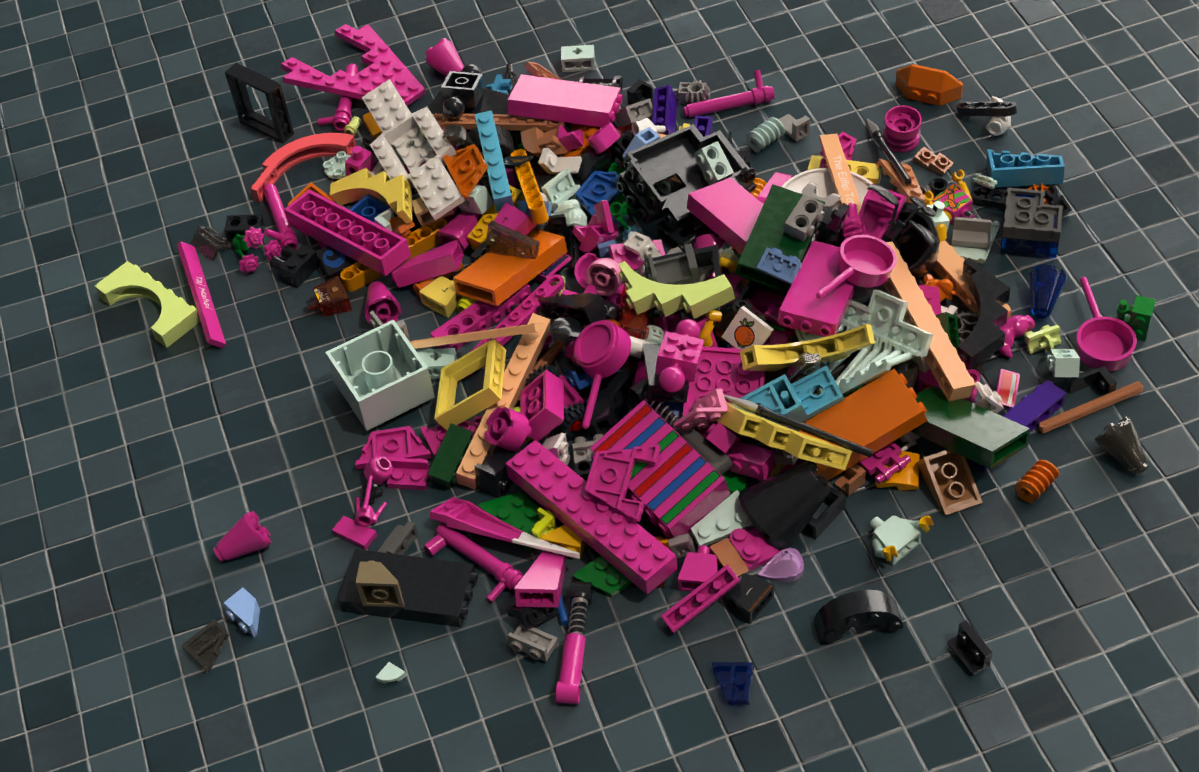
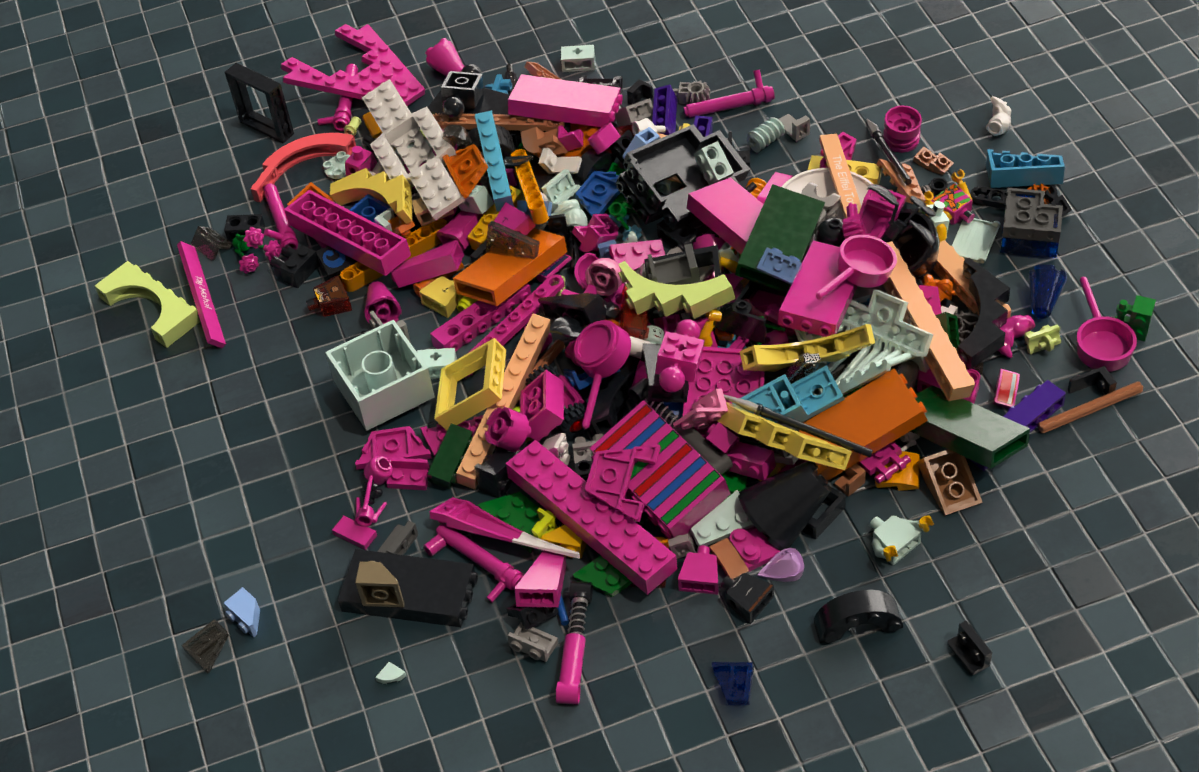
(243, 538): dark pink cone -> none
(479, 335): light nougat tile -> none
(604, 216): dark pink tile -> none
(641, 245): white bracket -> none
(700, 598): dark pink brick -> none
(747, 174): black plate -> none
(747, 330): white tile -> none
(801, 216): light grey brick -> none
(834, 218): black bracket -> none
(928, 84): orange wedge -> none
(971, 232): light grey panel -> none
(985, 181): light aqua axle -> none
(987, 109): black beam -> none
(990, 400): white bracket -> none
(1036, 480): orange piece -> none
(1063, 362): light aqua brick -> none
(1124, 445): clear smoke cone -> none

